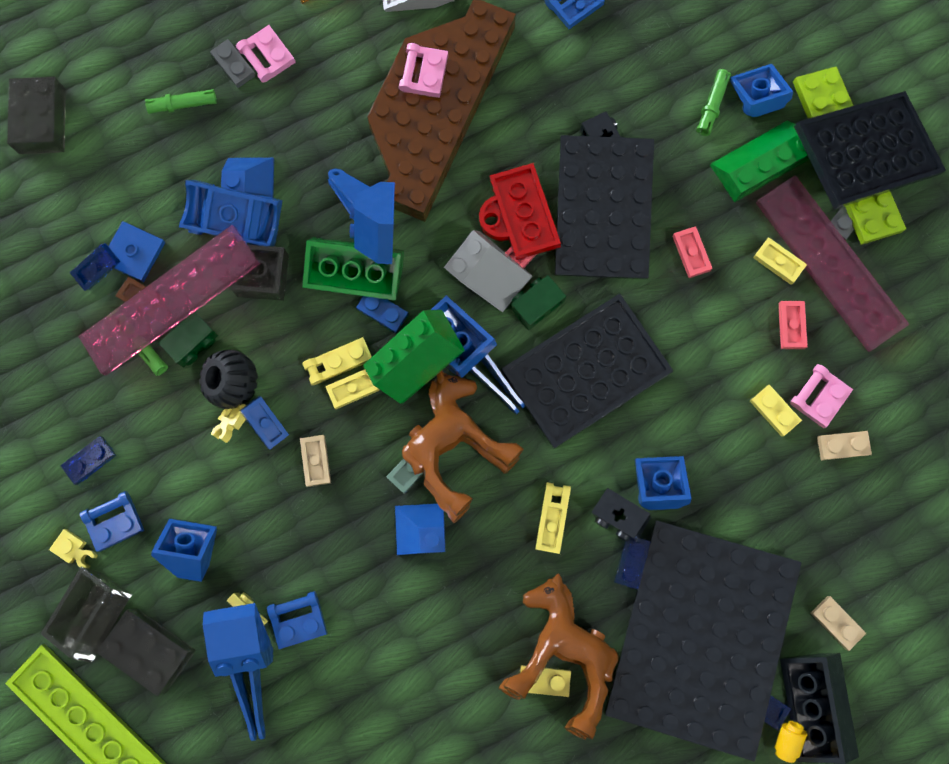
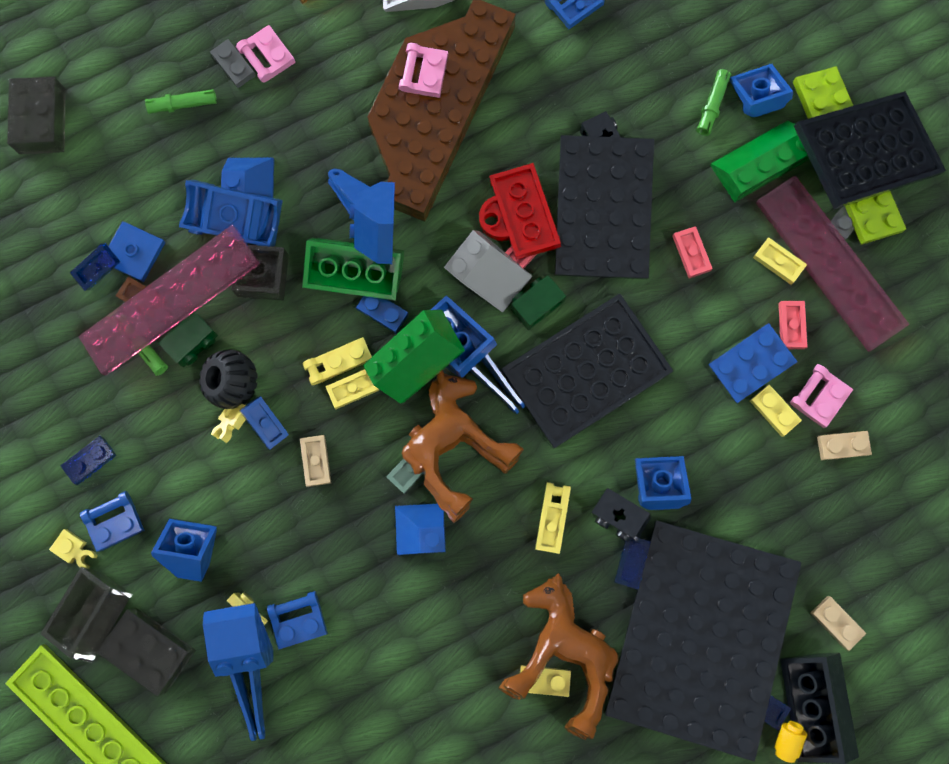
(752, 363): none -> blue plate

